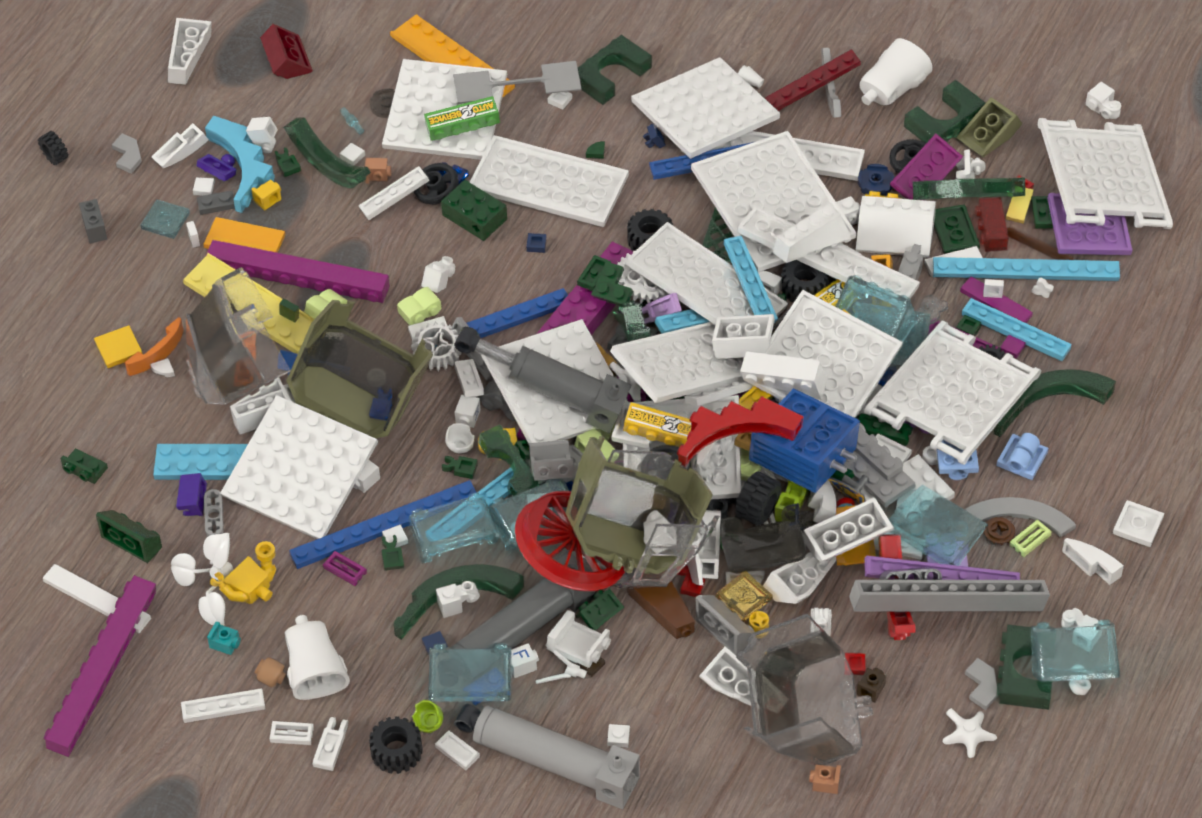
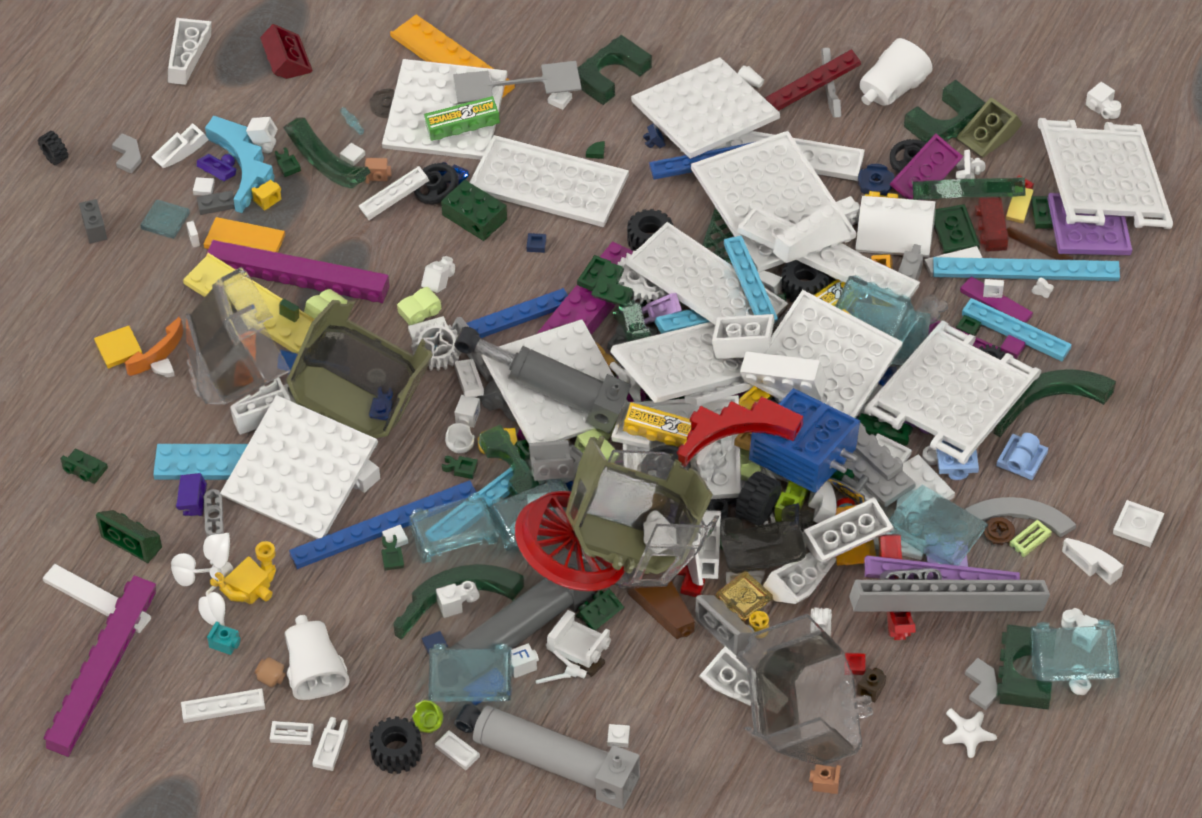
(342, 570): magenta tile -> none

